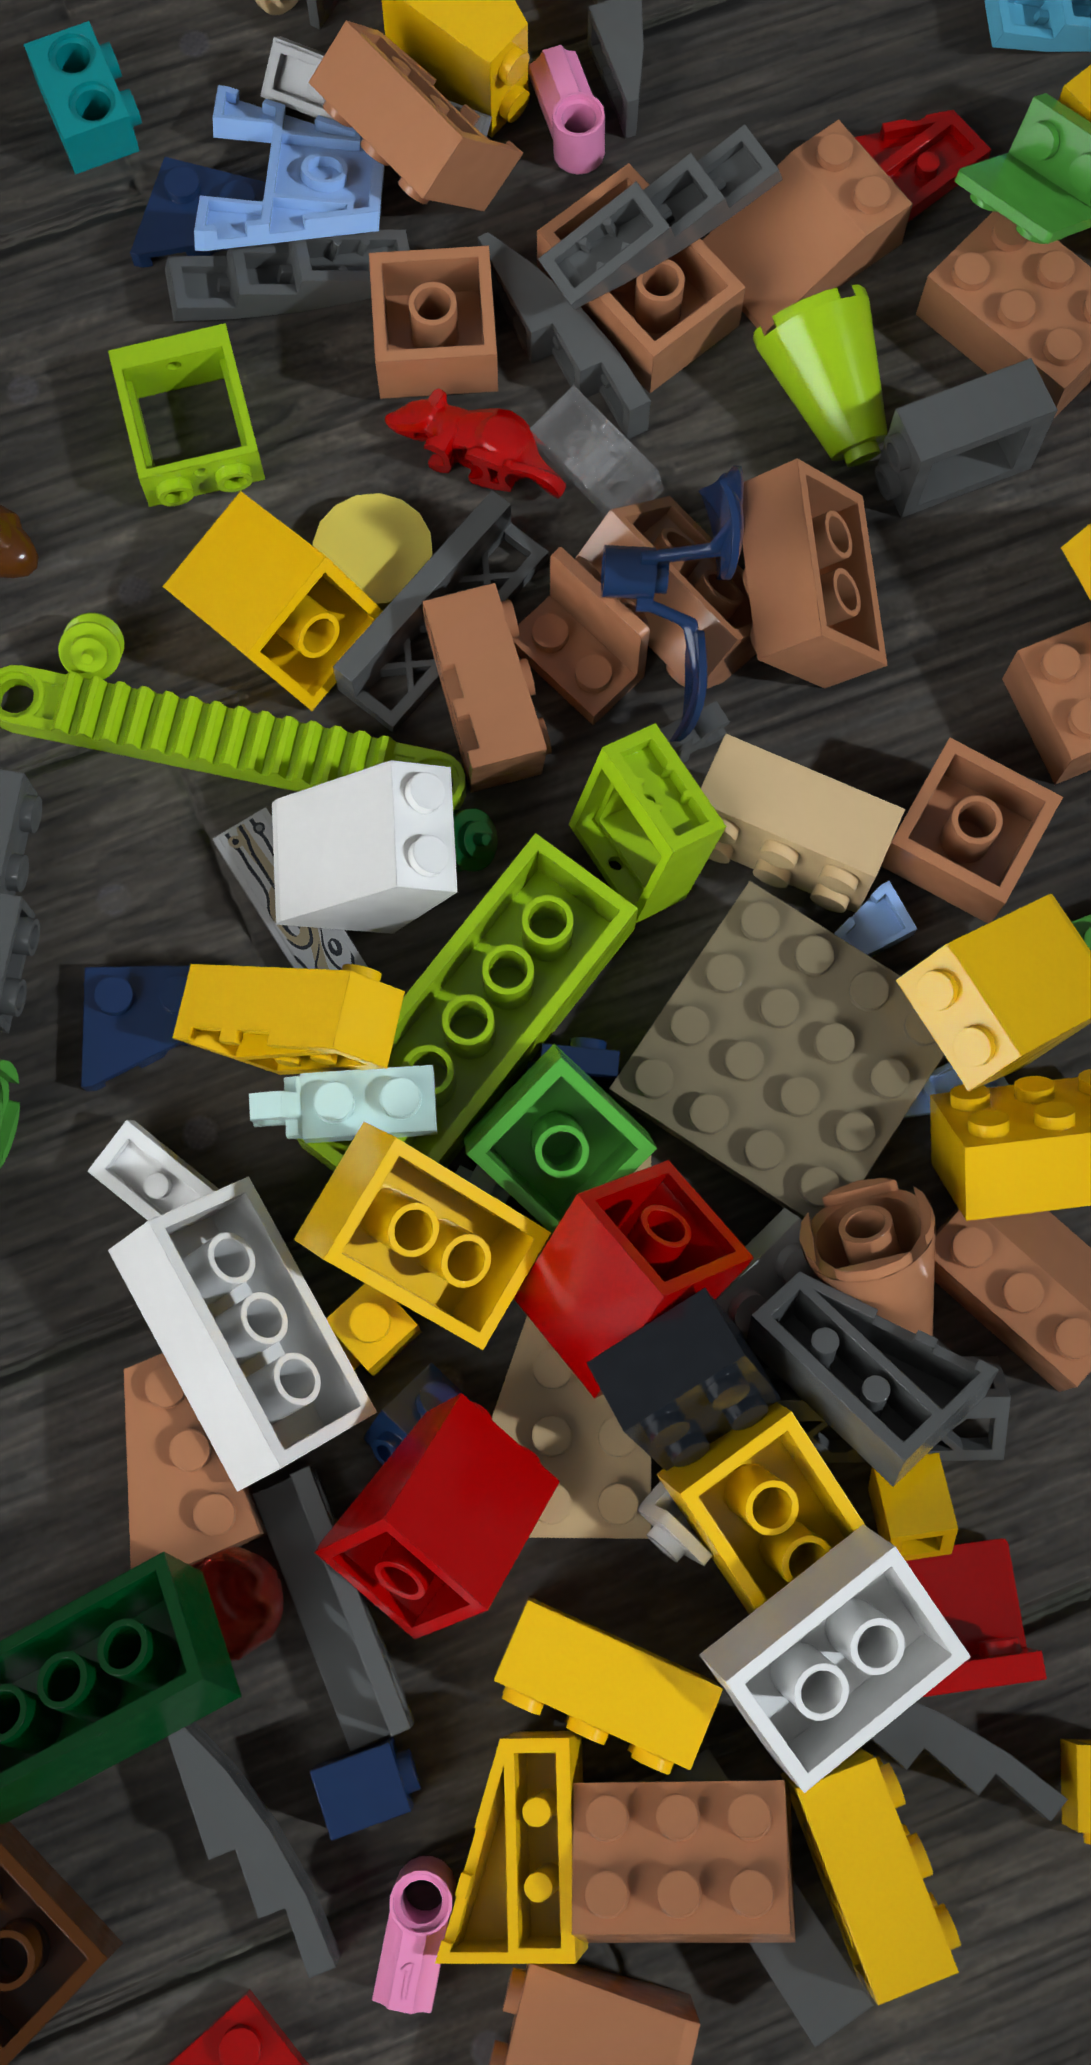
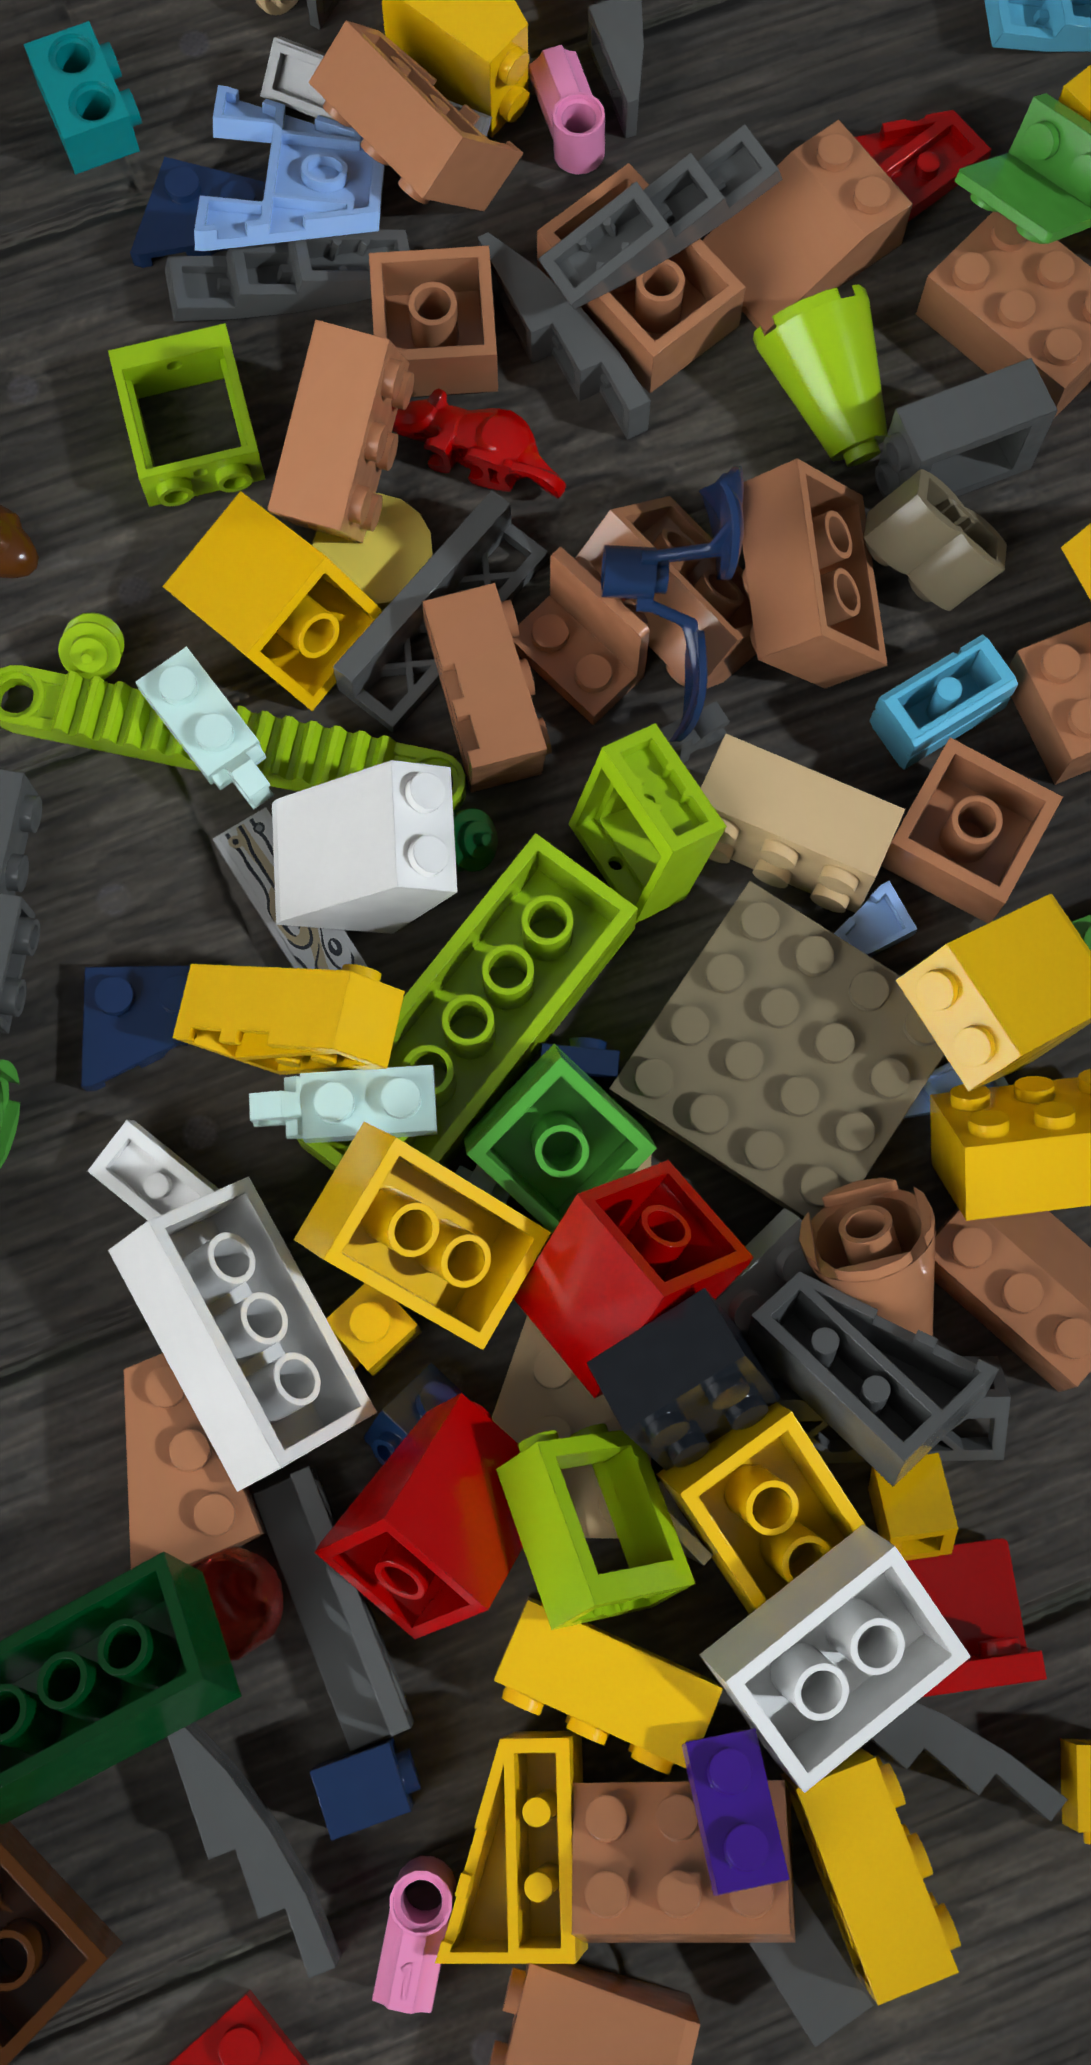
(206, 725): none -> light aqua hinge
(341, 432): none -> nougat brick
(555, 1539): none -> lime window
(595, 454): clear brick -> none
(735, 1812): none -> dark purple plate
(934, 541): none -> dark tan brick
(943, 701): none -> medium azure brick

